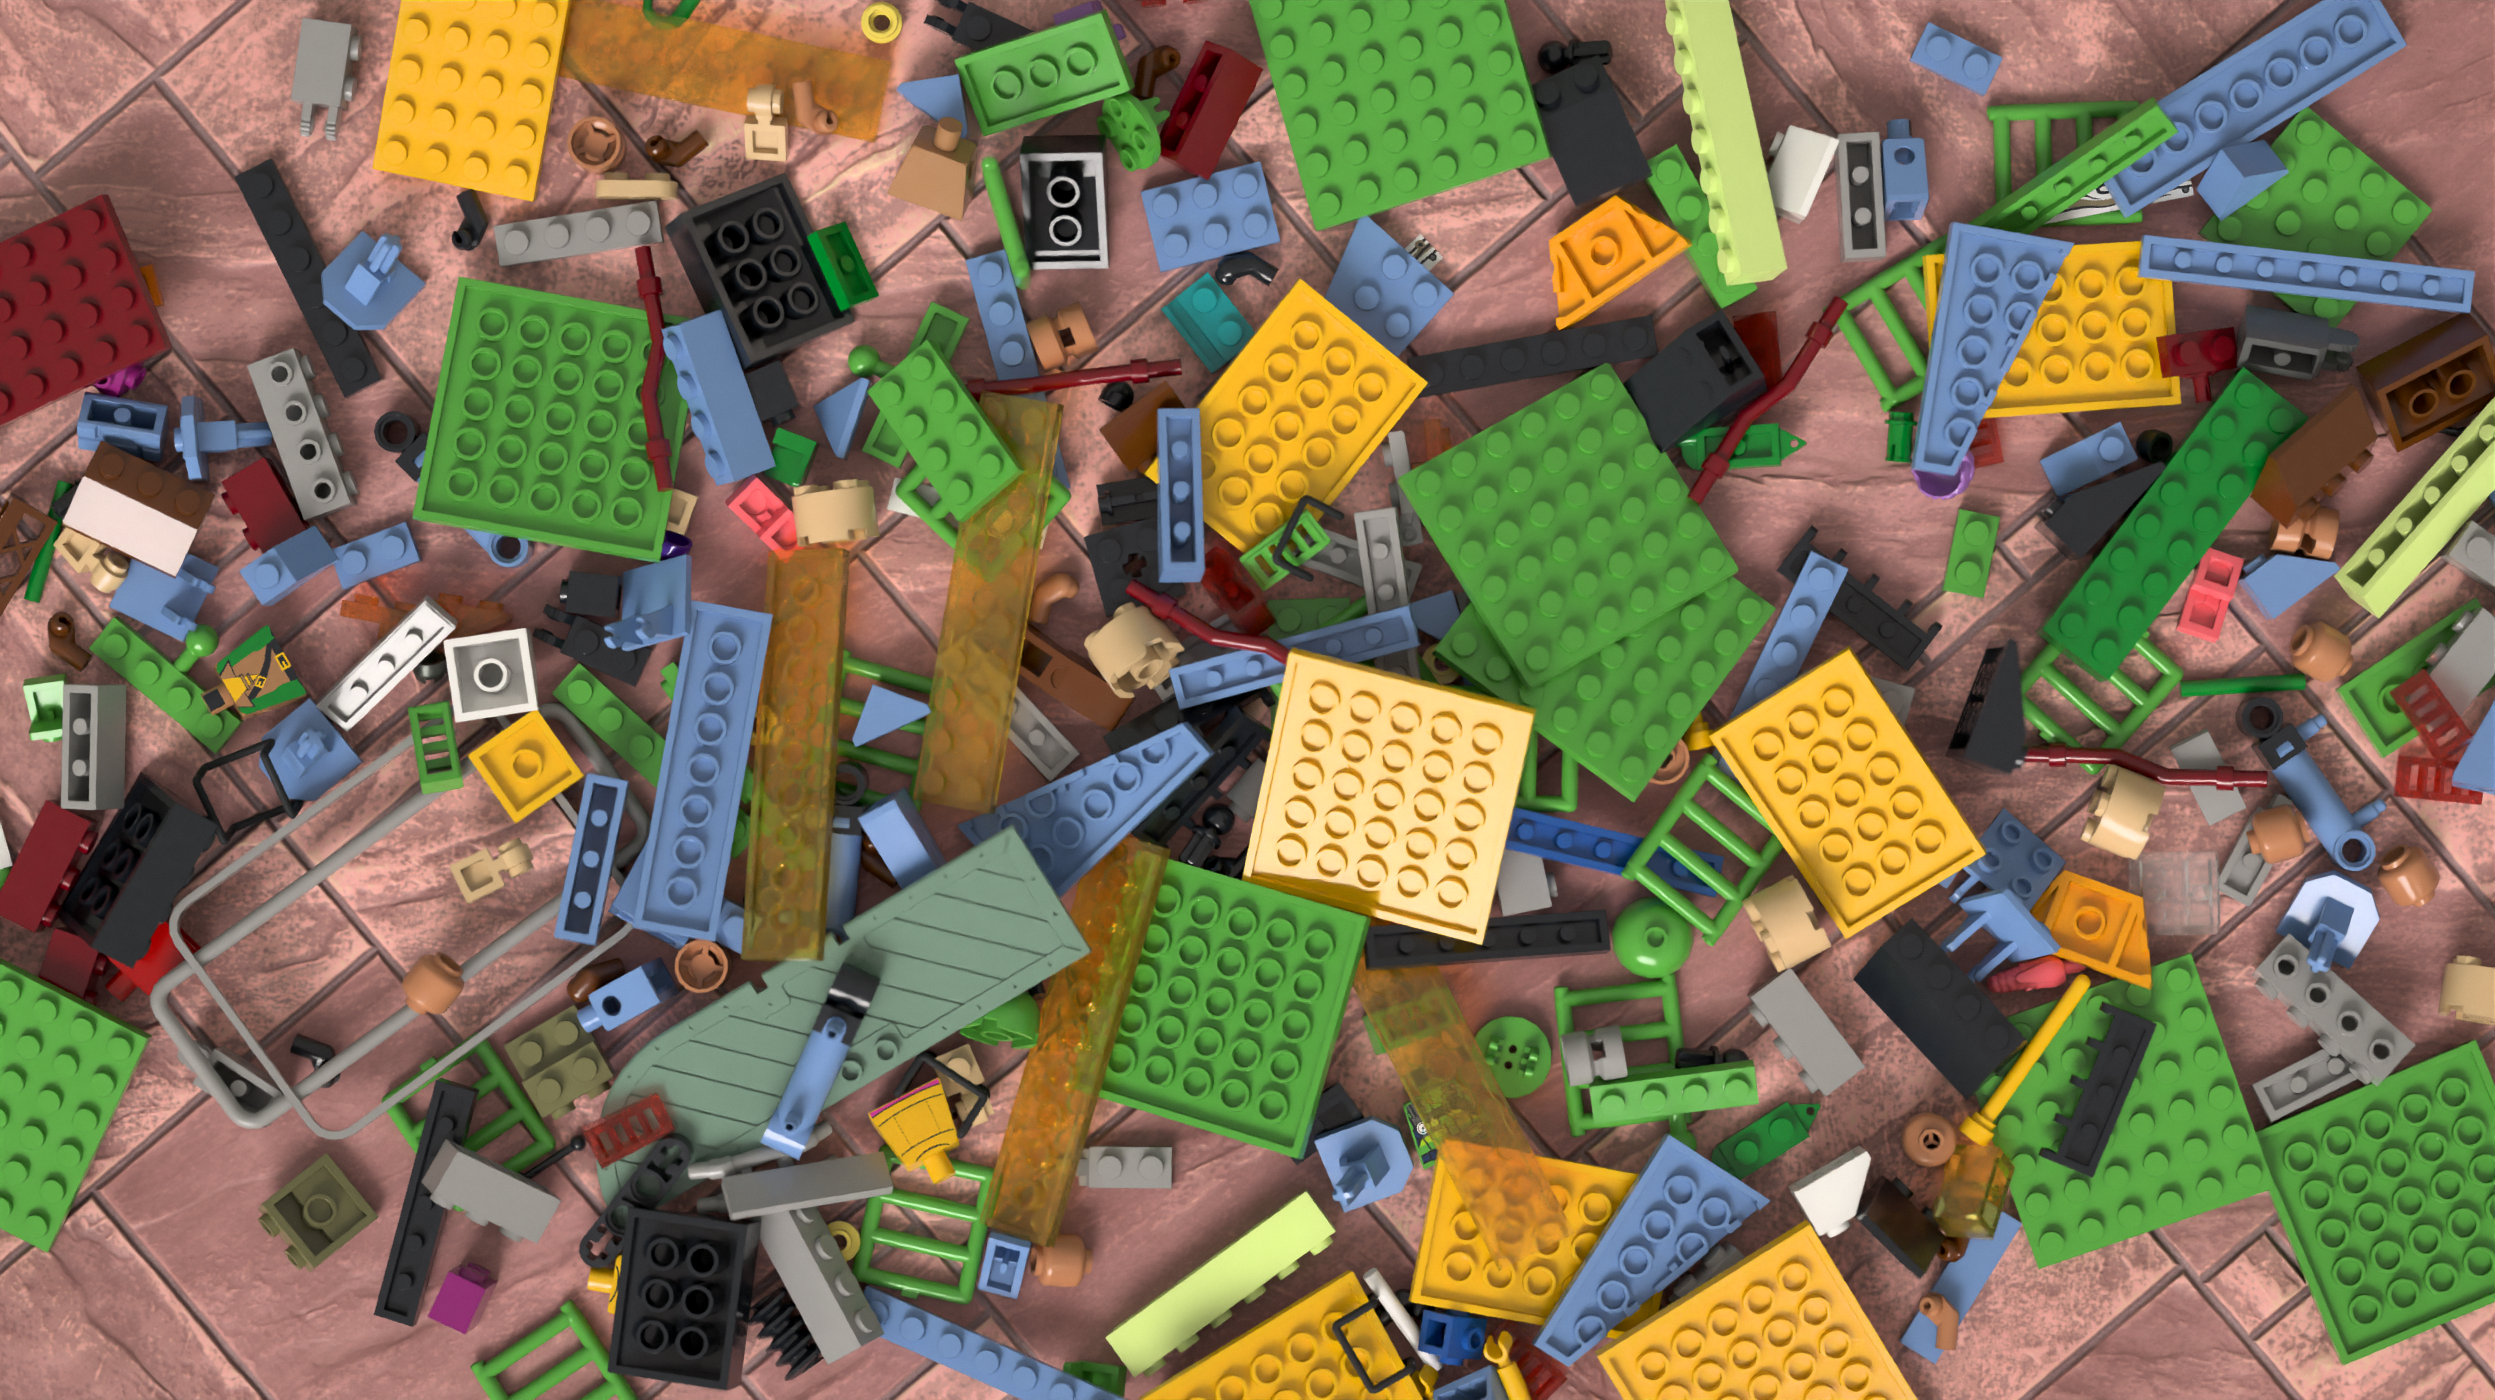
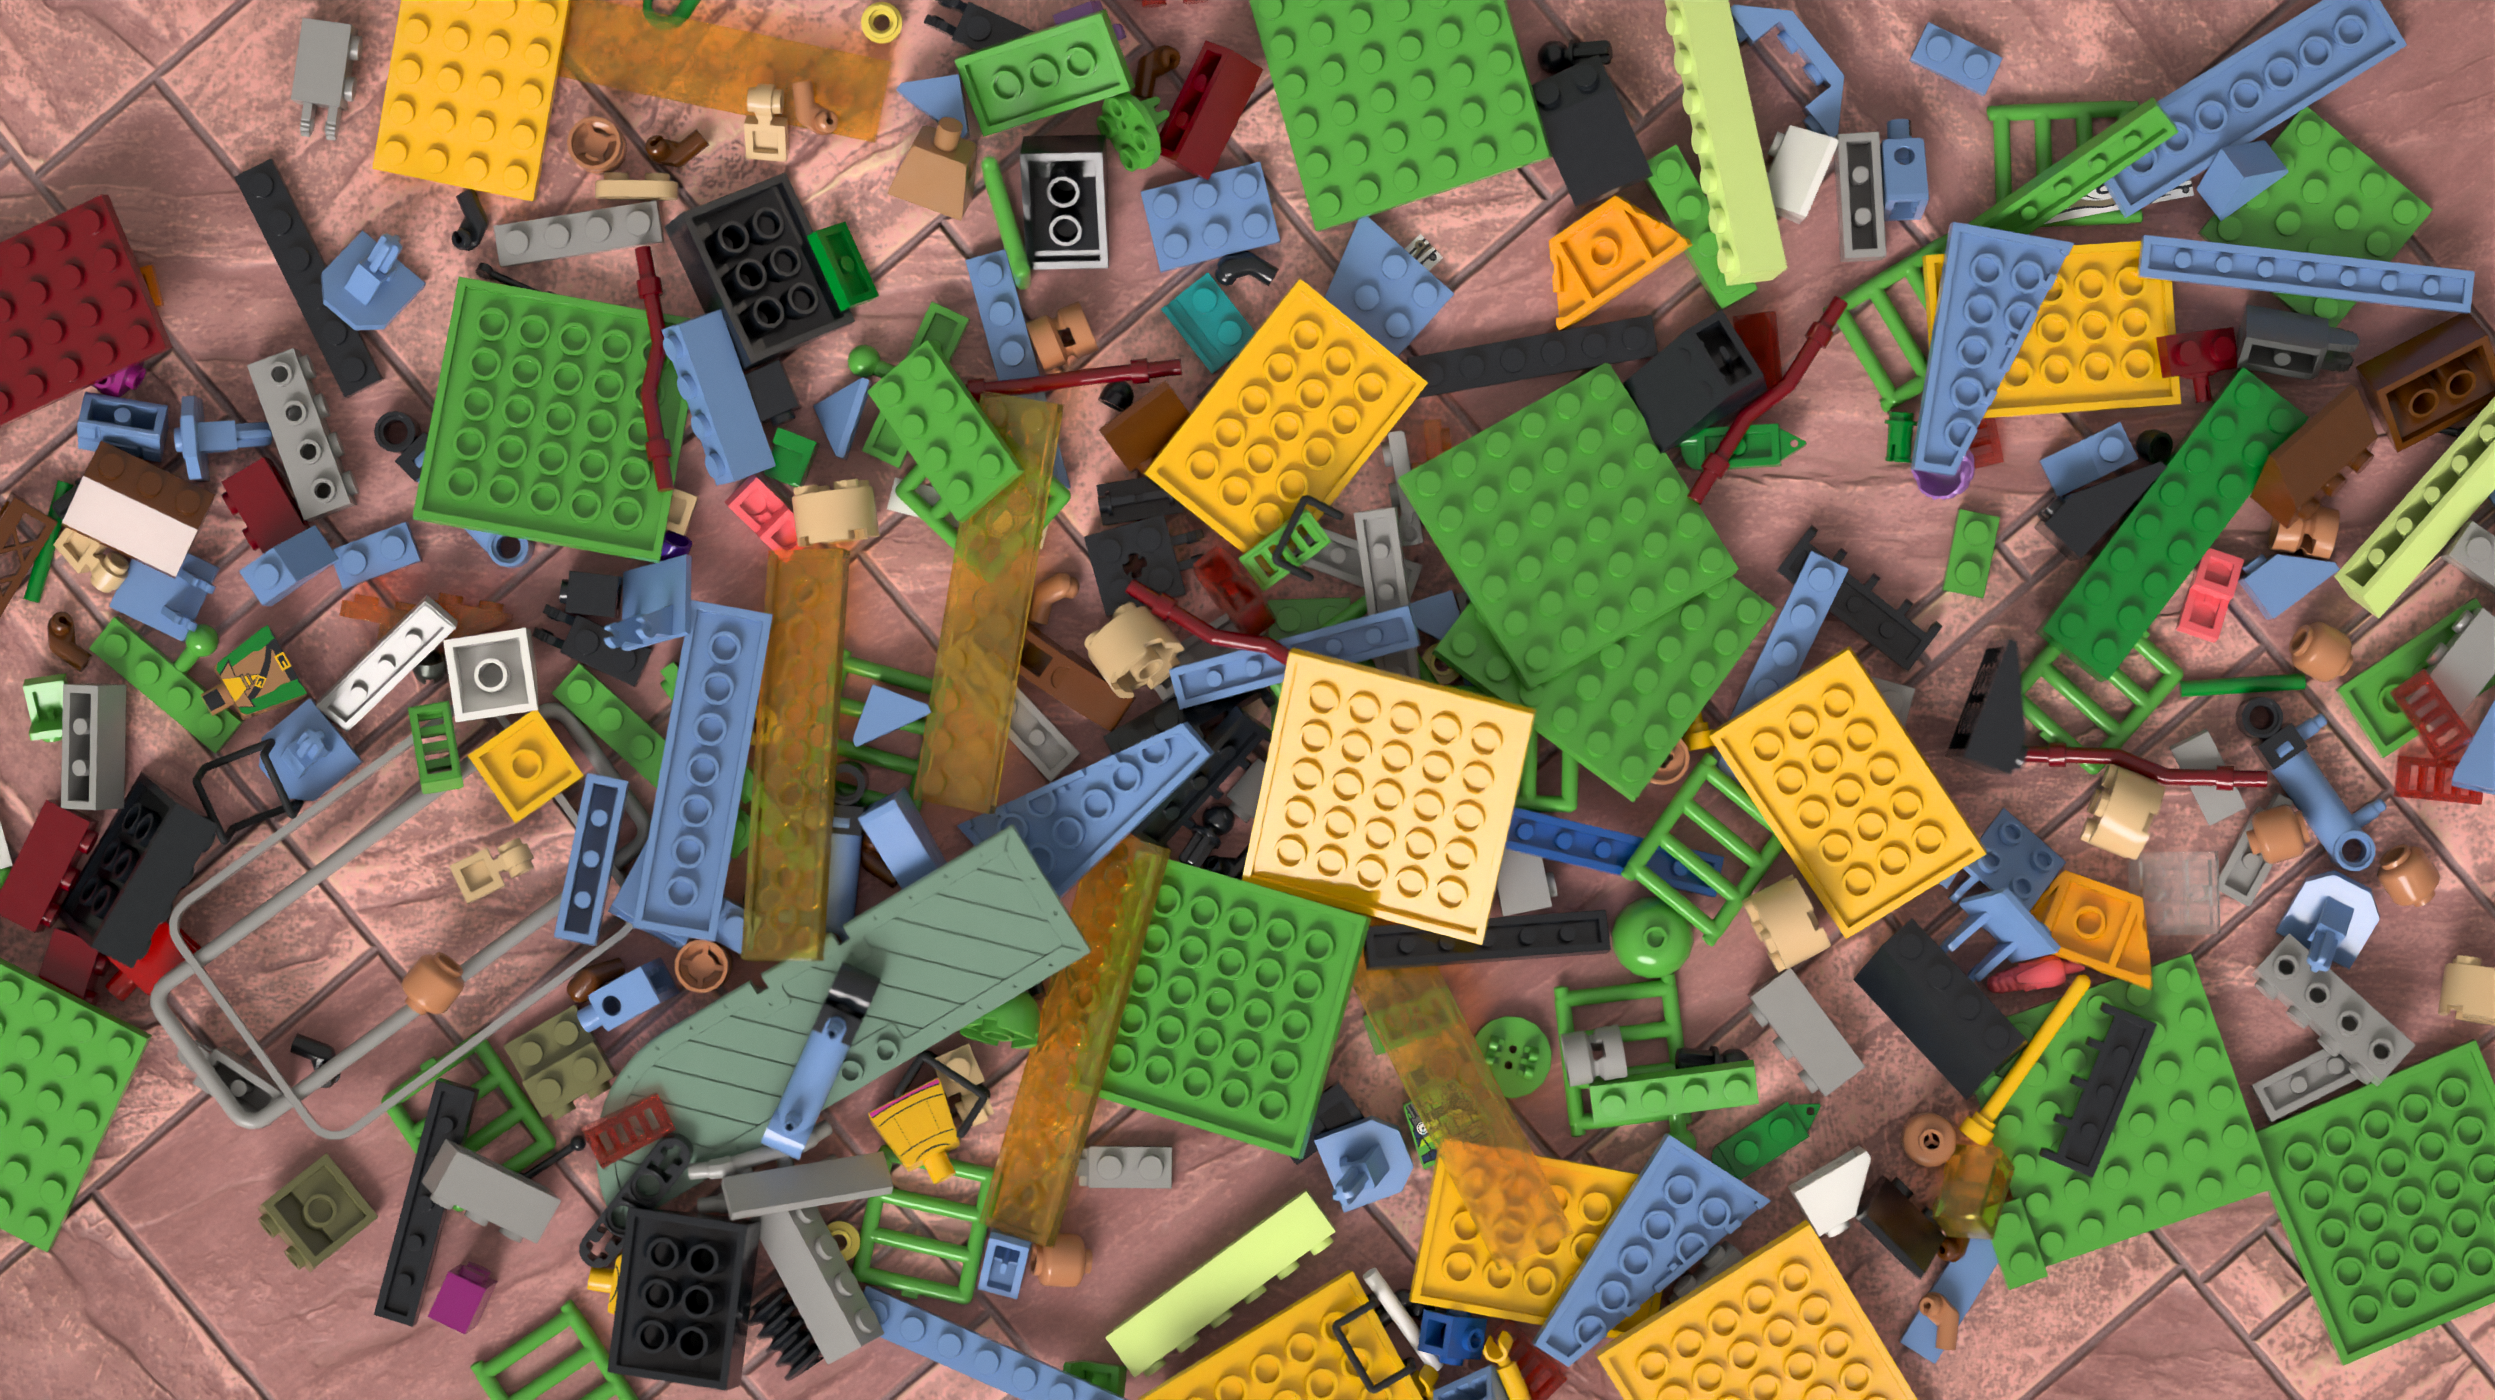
(487, 272): none -> black hinge
(1179, 496): medium blue slope -> none
(1755, 22): none -> medium blue slope
(2017, 1247): none -> bright green plate

